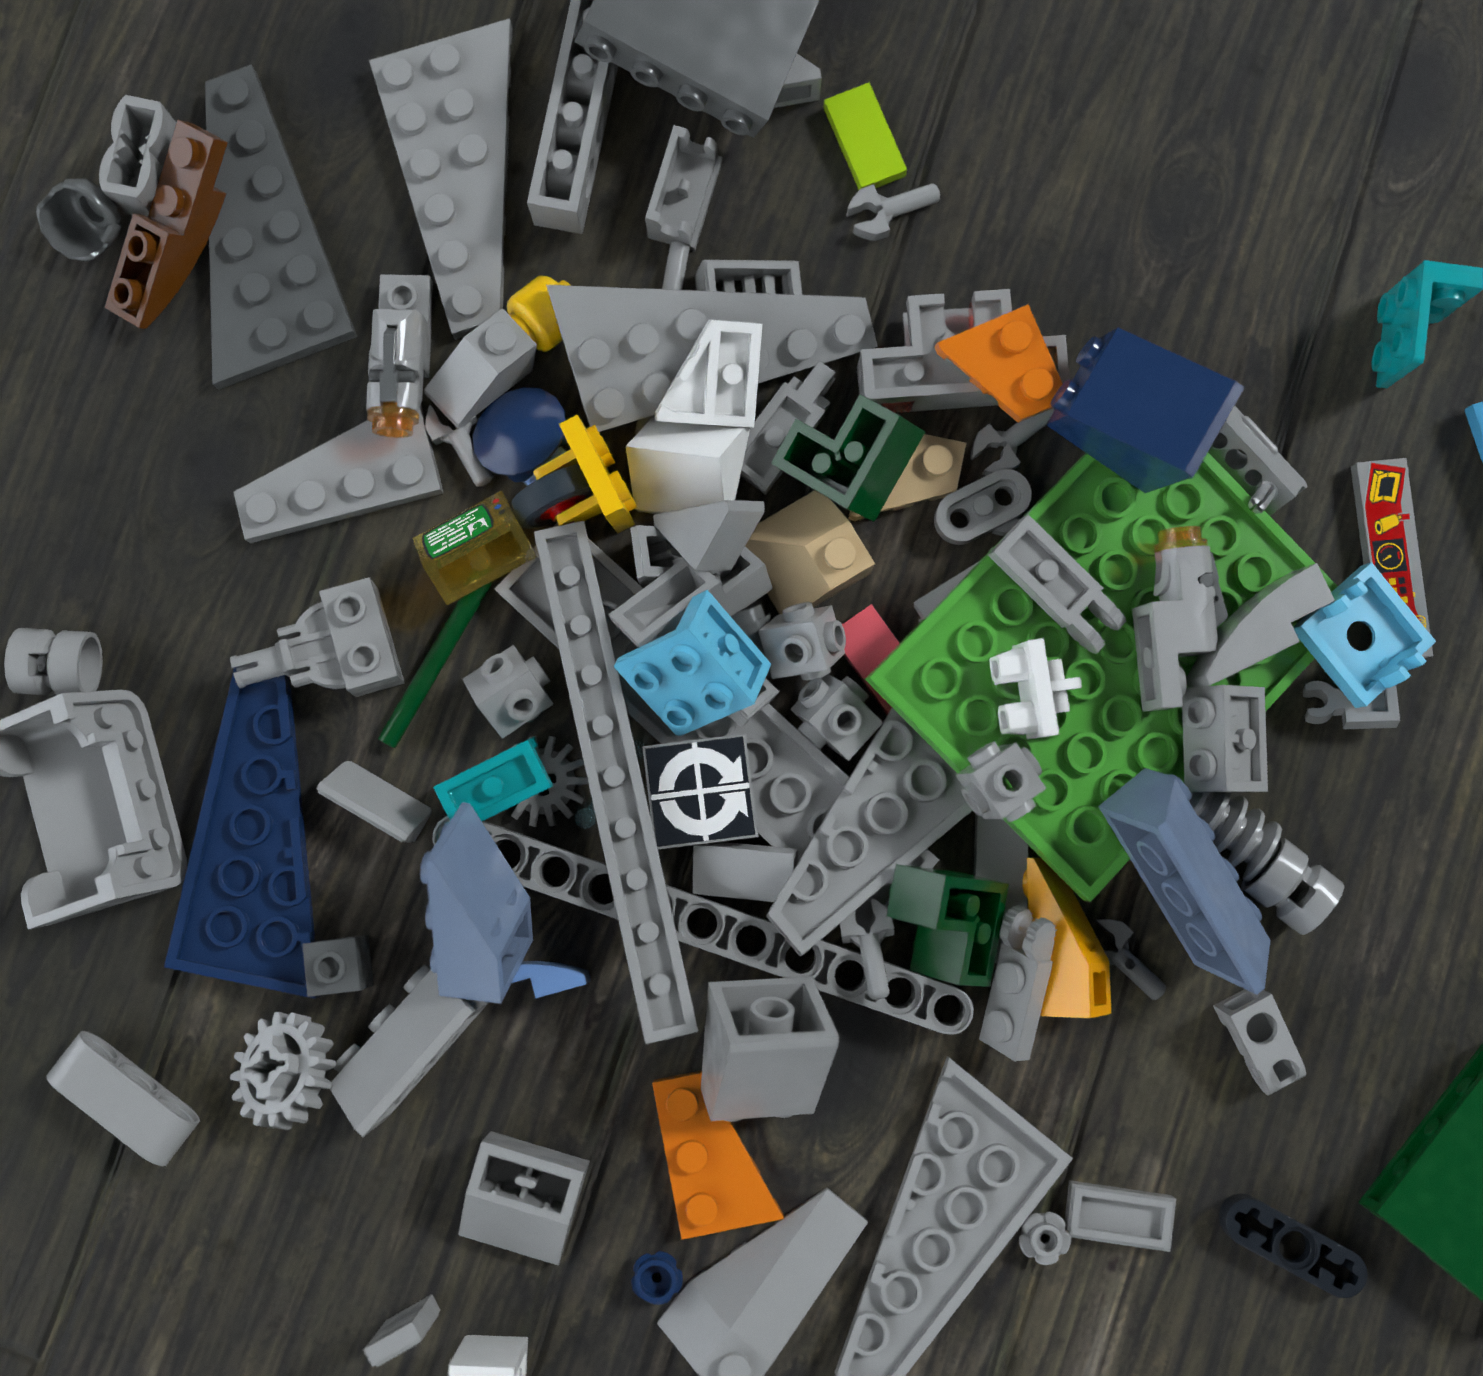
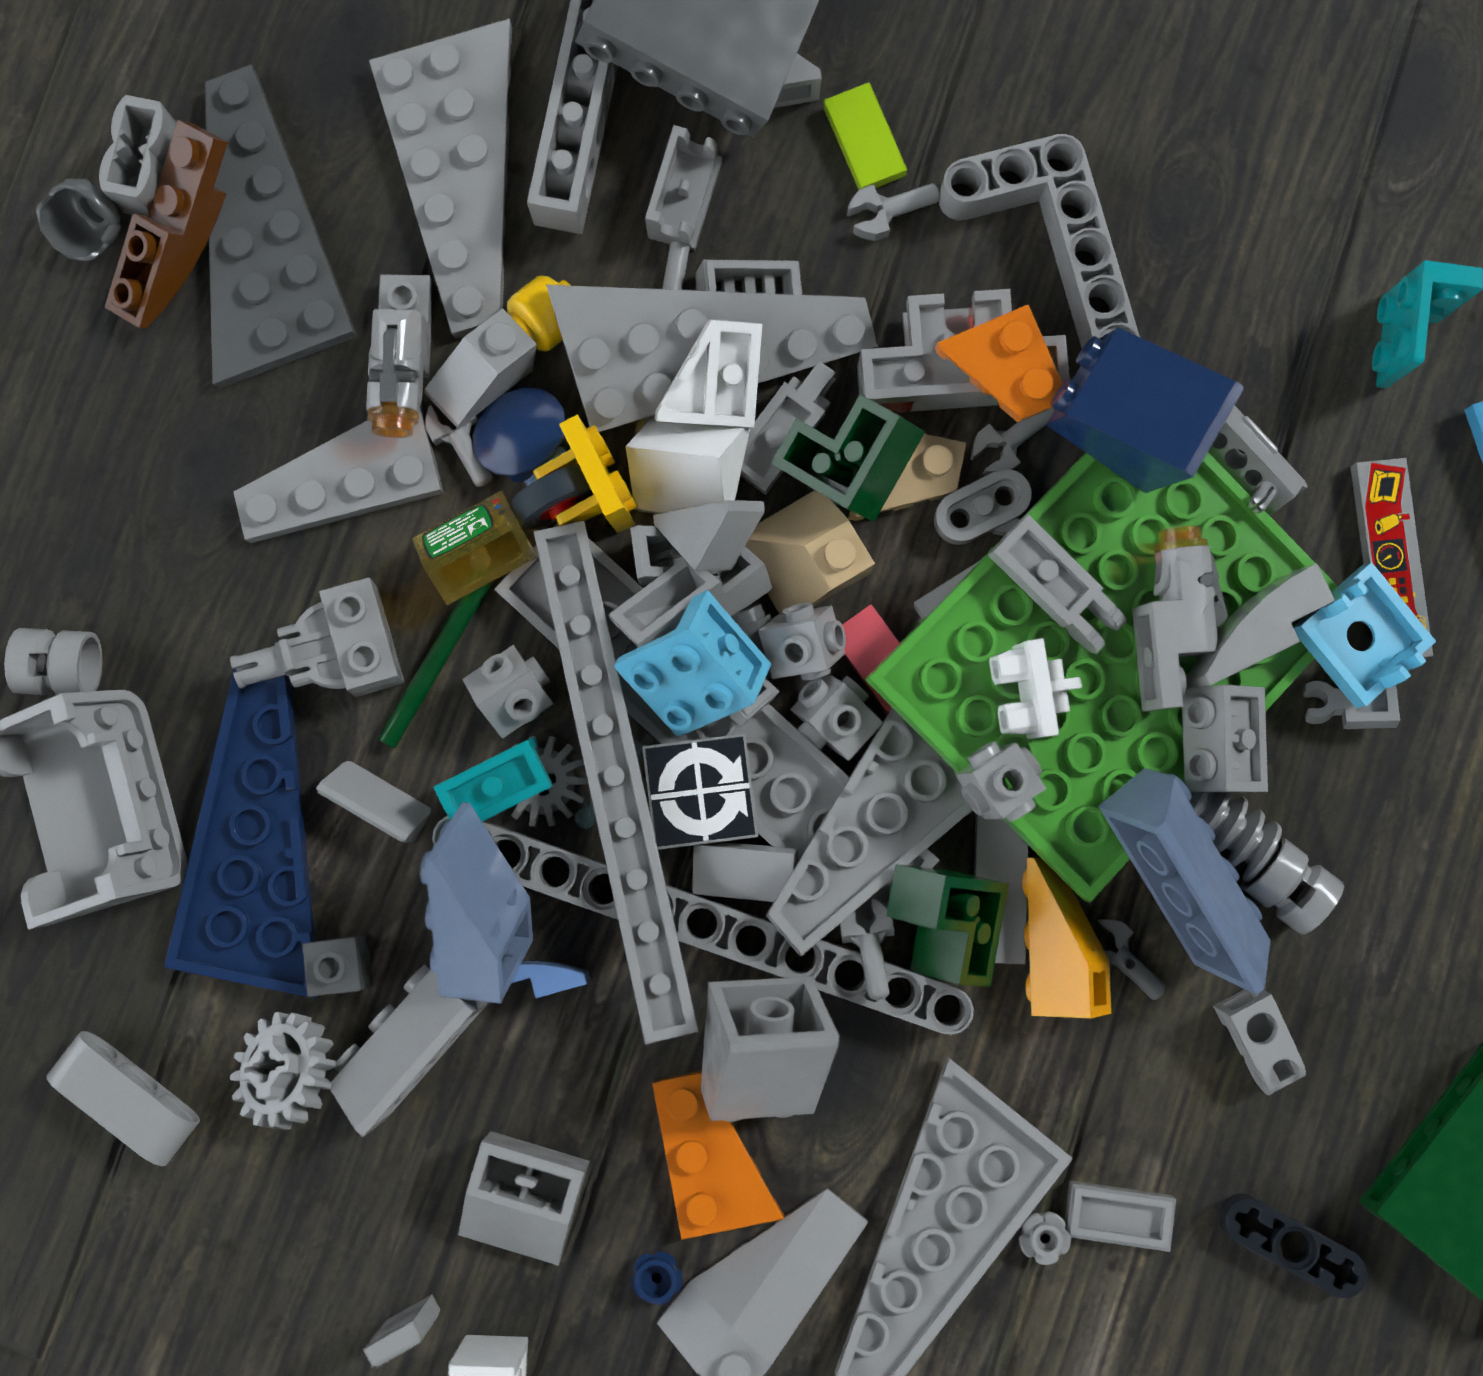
(1019, 984): light grey hinge -> none
(1066, 234): none -> light grey beam

